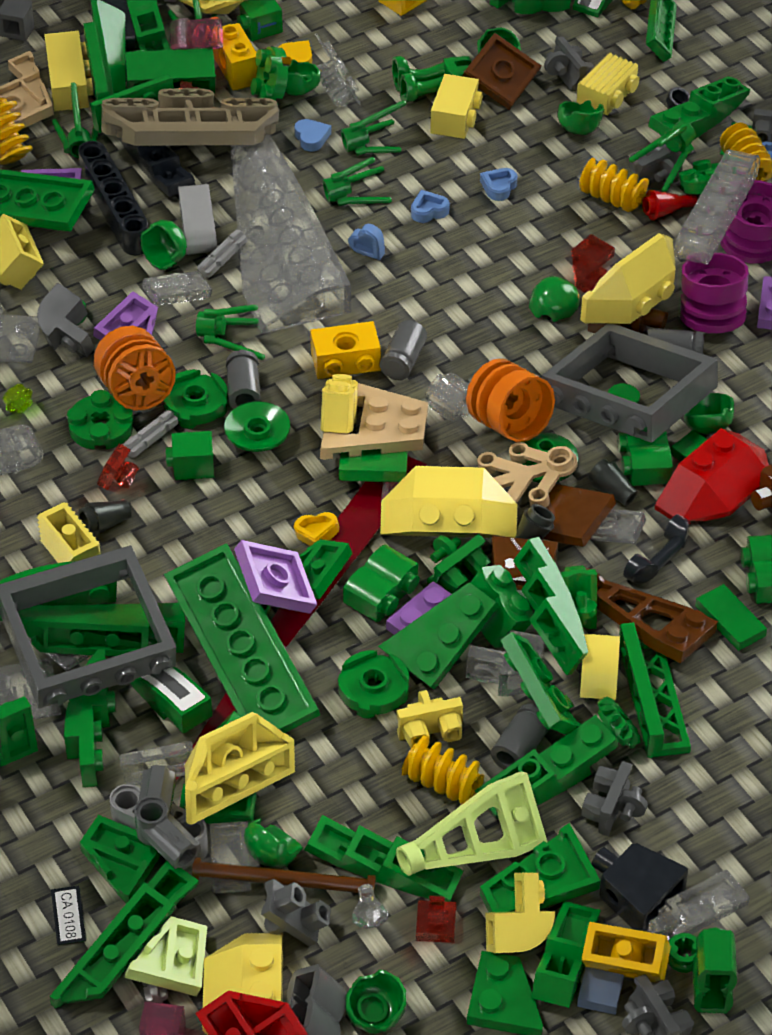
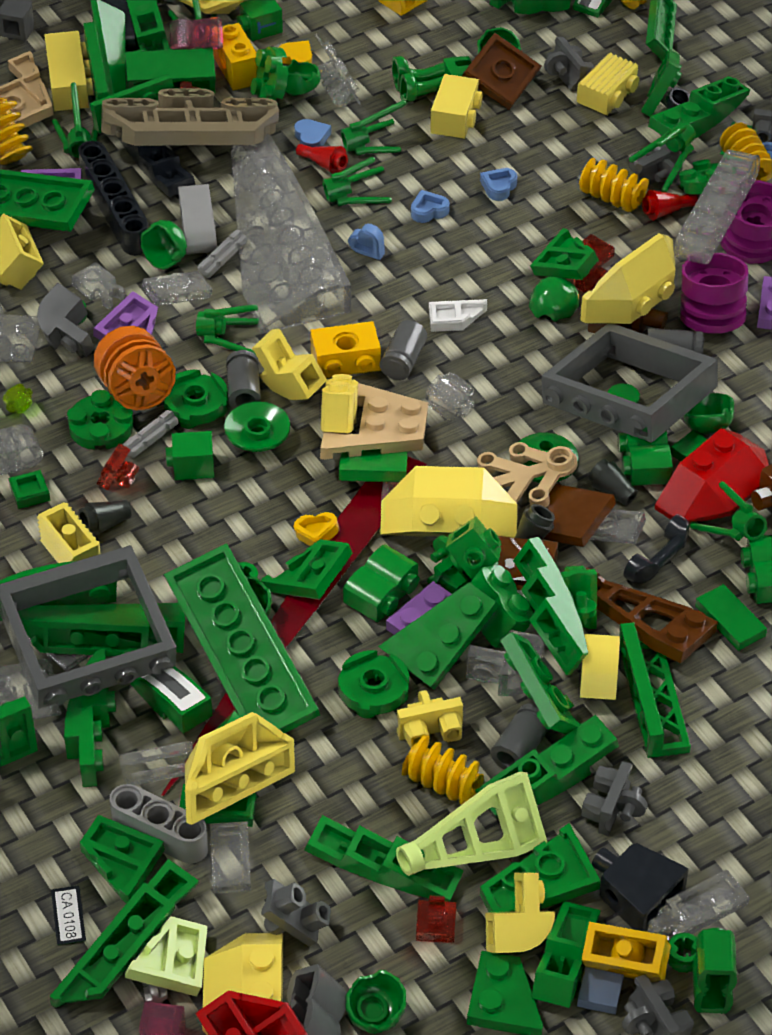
(29, 489): none -> green tile
(98, 282): none -> clear plate
(154, 820): dark grey piece -> none
(270, 845): green hair -> none
(275, 576): medium lavender plate -> none
(284, 372): none -> light yellow brick
(285, 877): reddish brown bar -> none
(331, 158): none -> red cone
(369, 910): clear rock -> none
(455, 314): none -> white tile
(473, 547): none -> green brick
(510, 400): orange wheel -> none
(565, 258): none -> green wing
(579, 118): green hair -> none
(618, 722): green gear -> none
(665, 77): none -> green wing
(745, 521): none -> green plant

